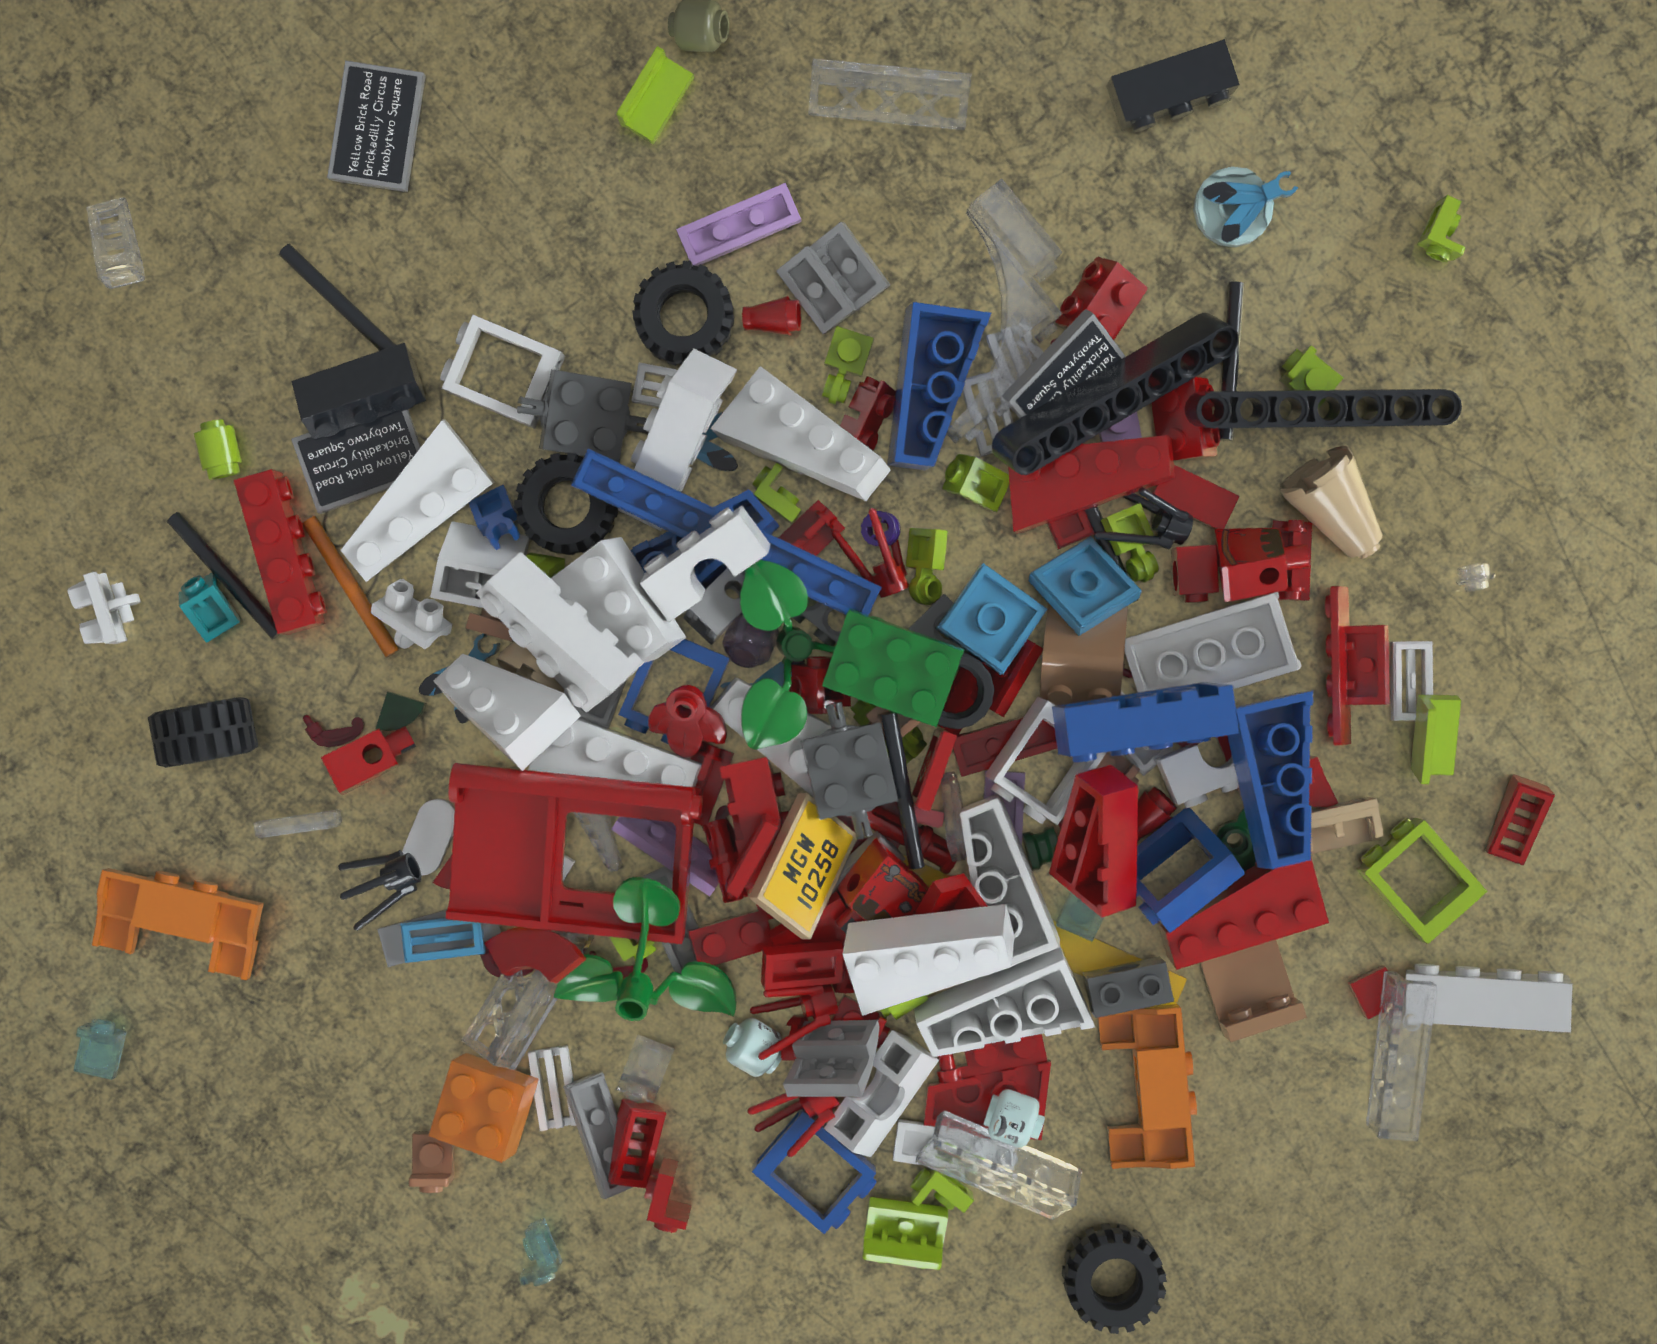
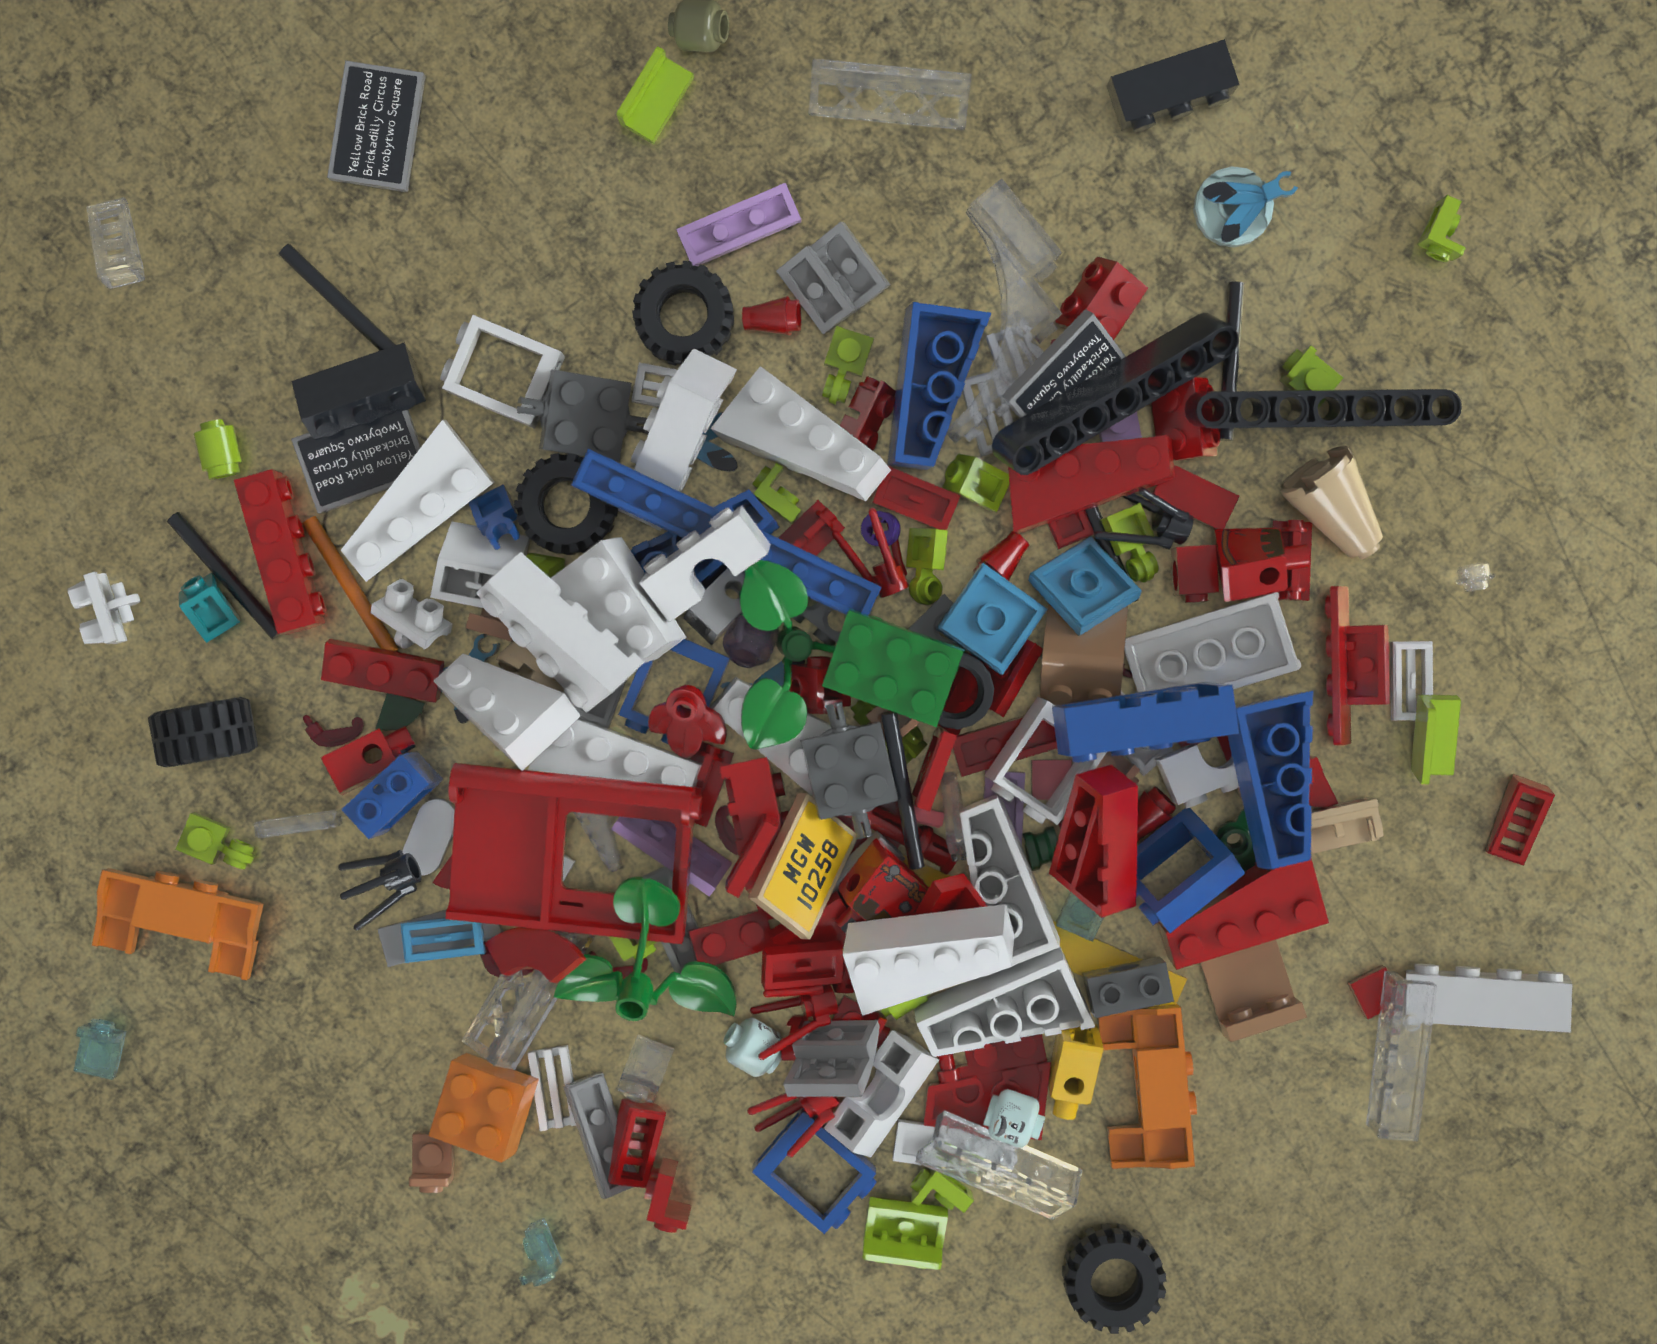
(206, 839): none -> lime plate
(381, 670): none -> red plate
(398, 792): none -> blue window
(722, 855): red pin -> none
(916, 499): none -> red plate
(1005, 555): none -> red cone
(1047, 776): none -> coral tile
(1074, 1069): none -> yellow torso
(1446, 909): lime window -> none

